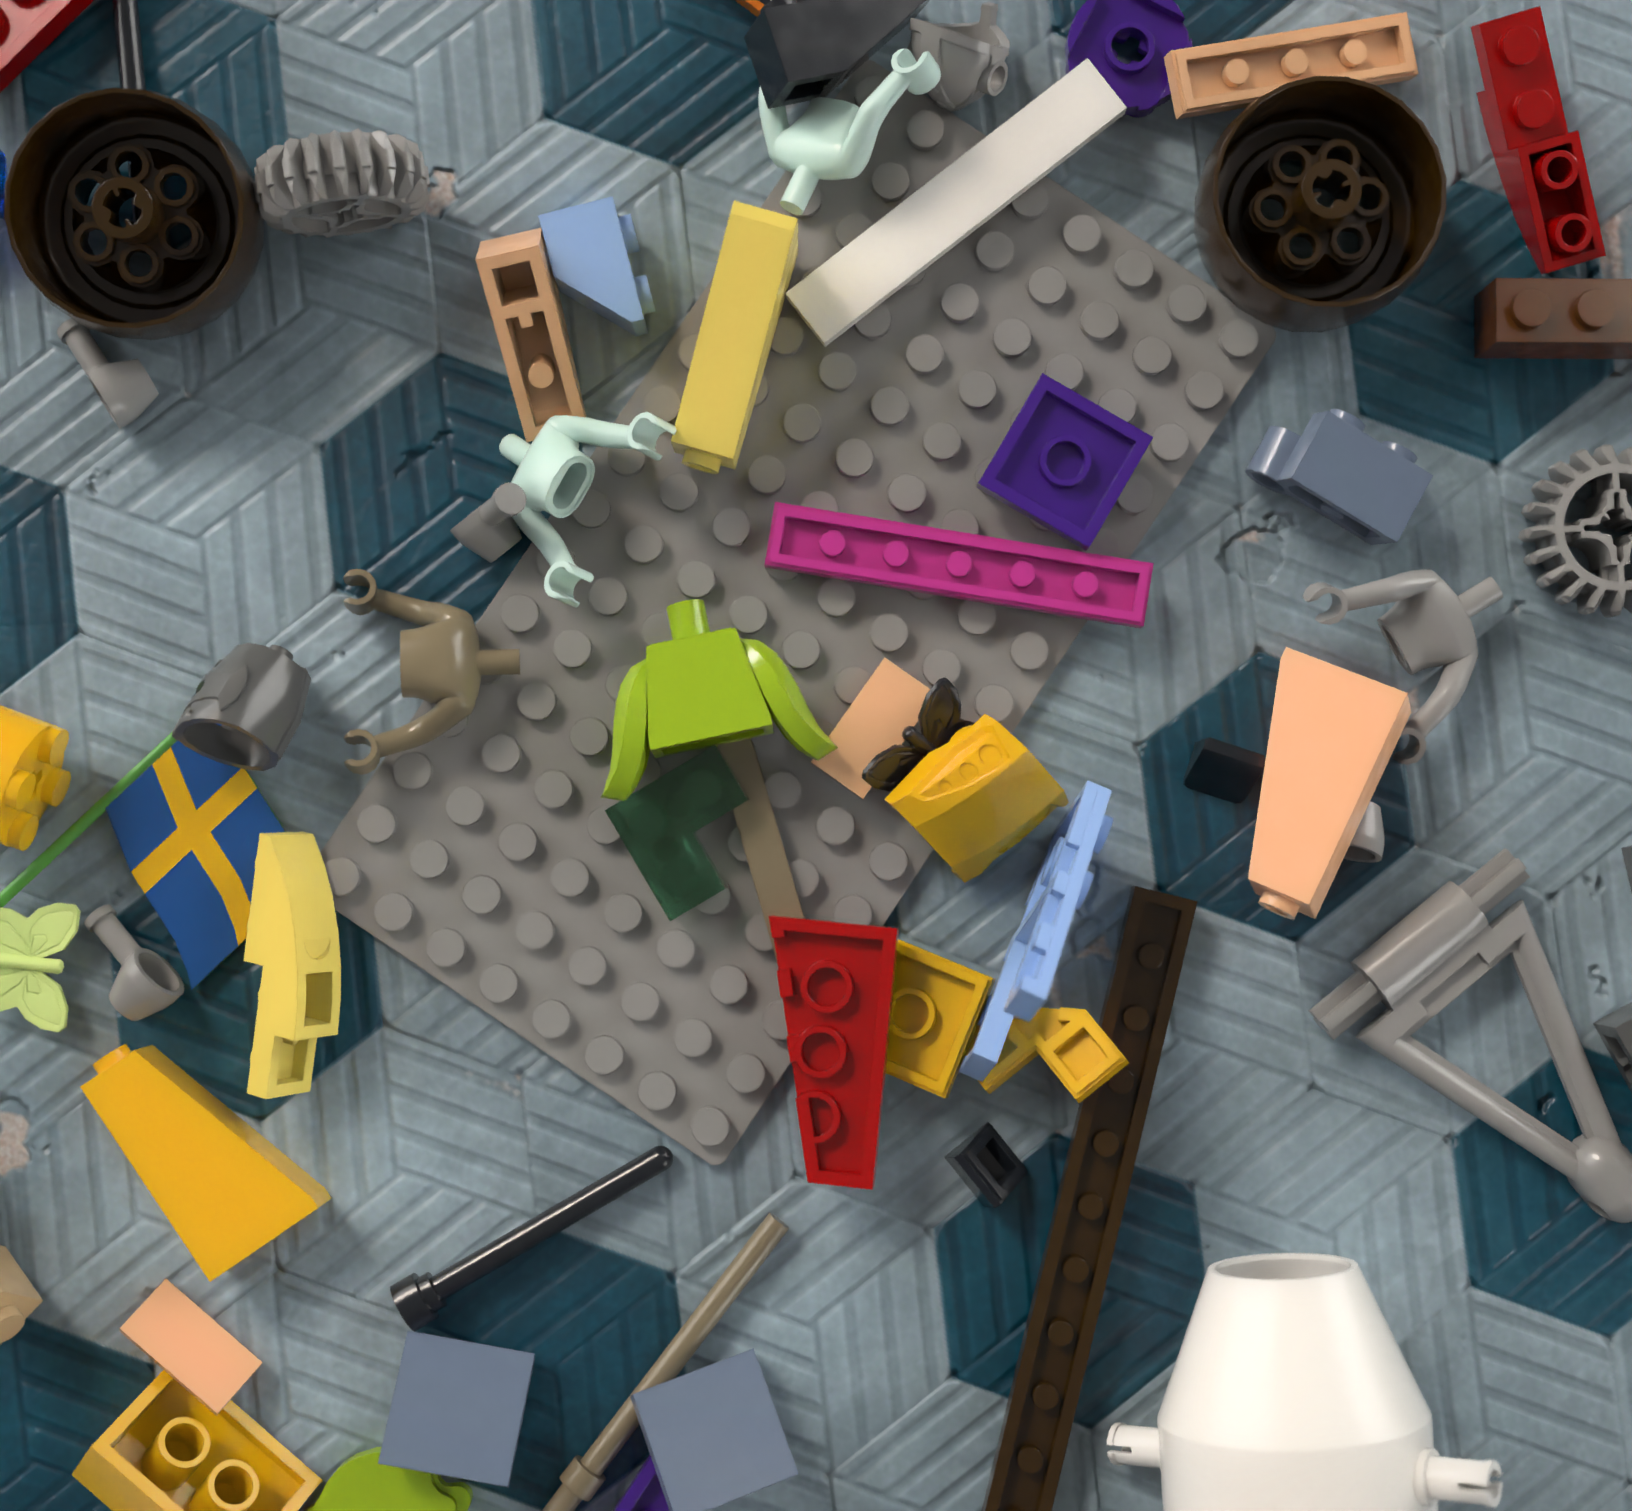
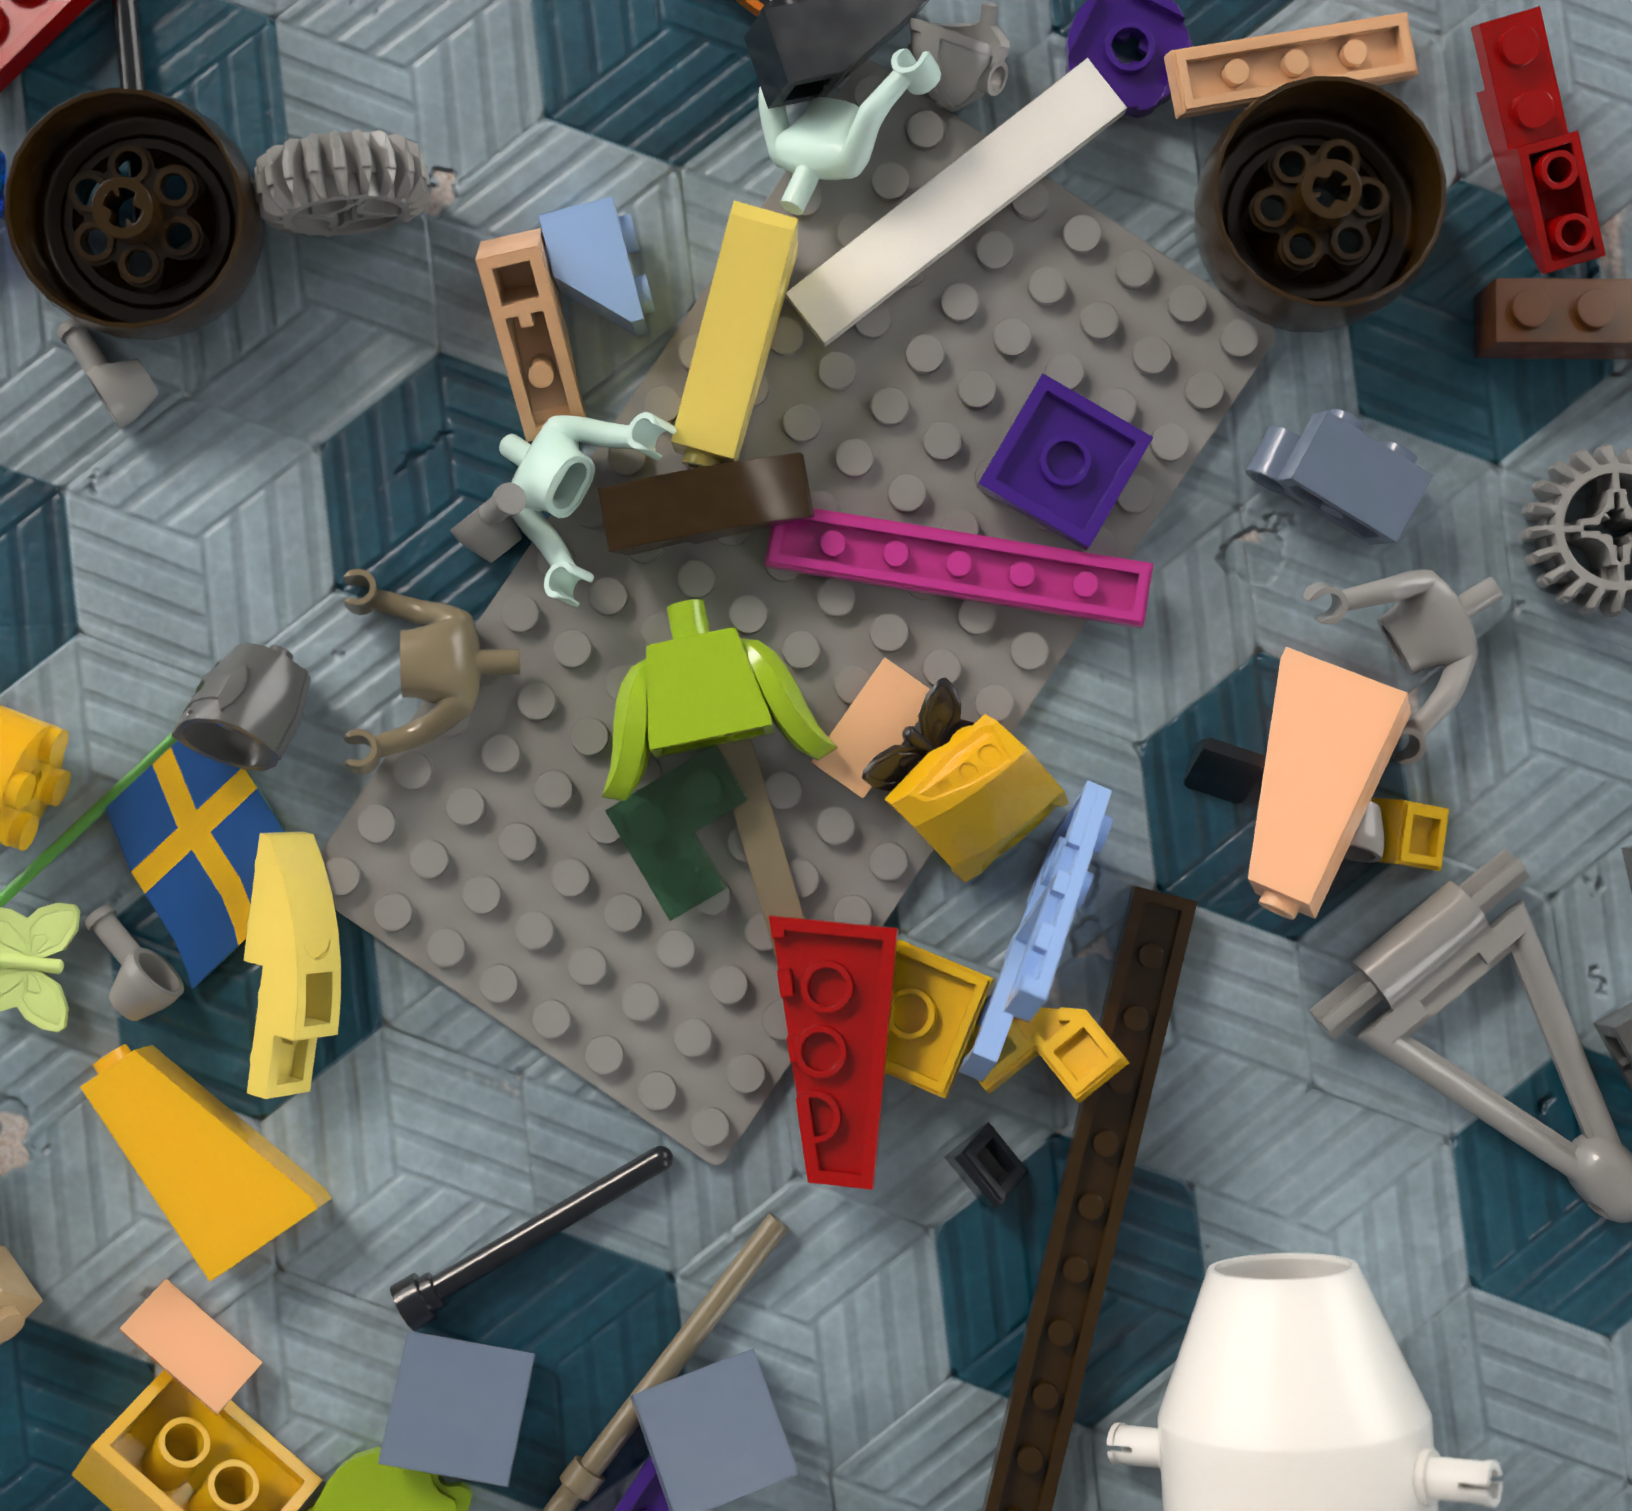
(705, 503): none -> dark brown slope
(1413, 833): none -> yellow slope

